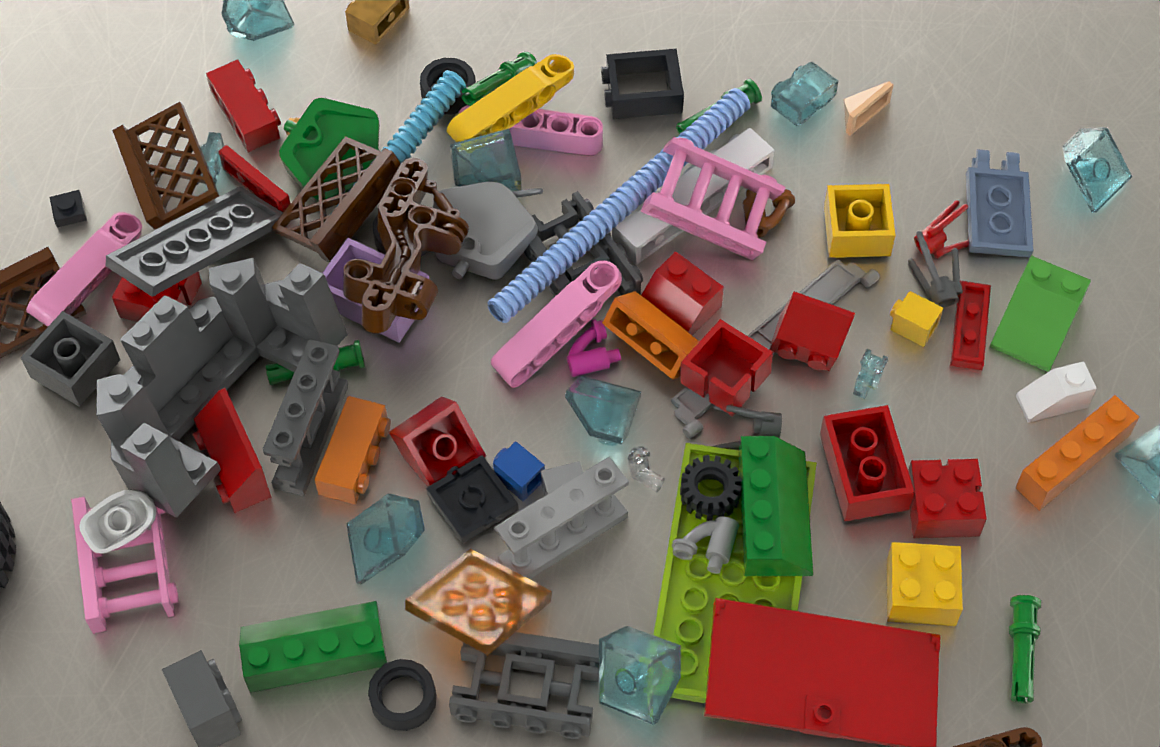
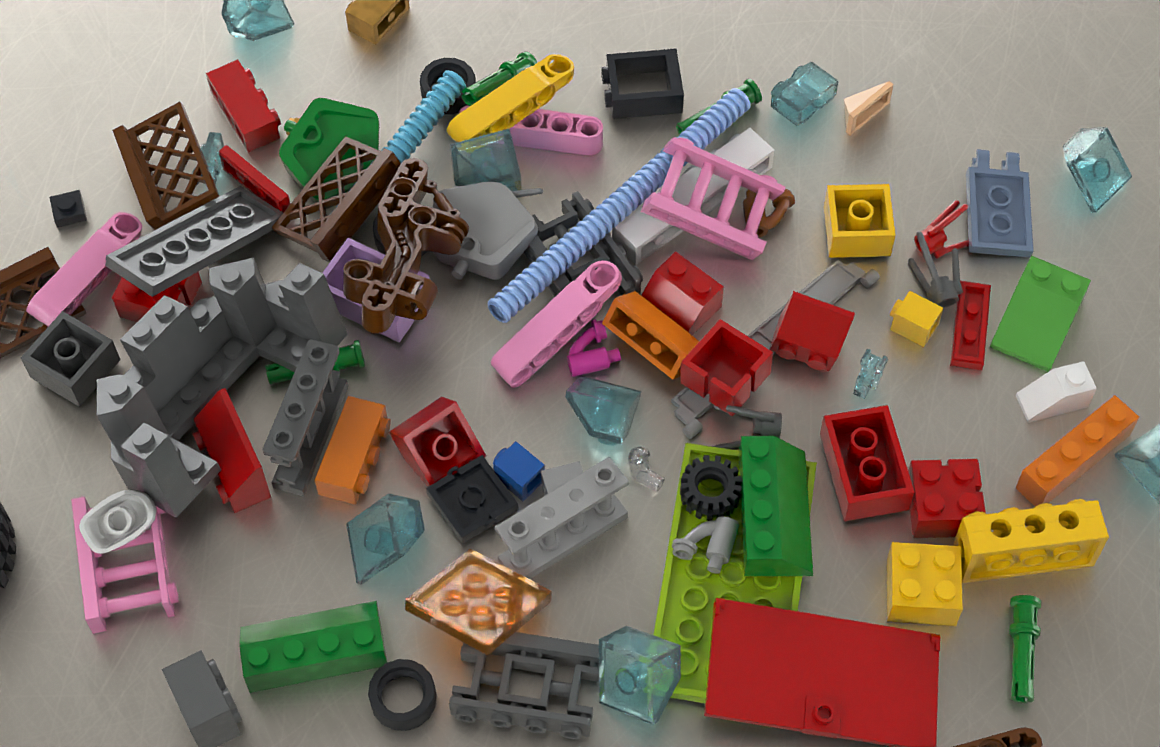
(1052, 540): none -> yellow brick

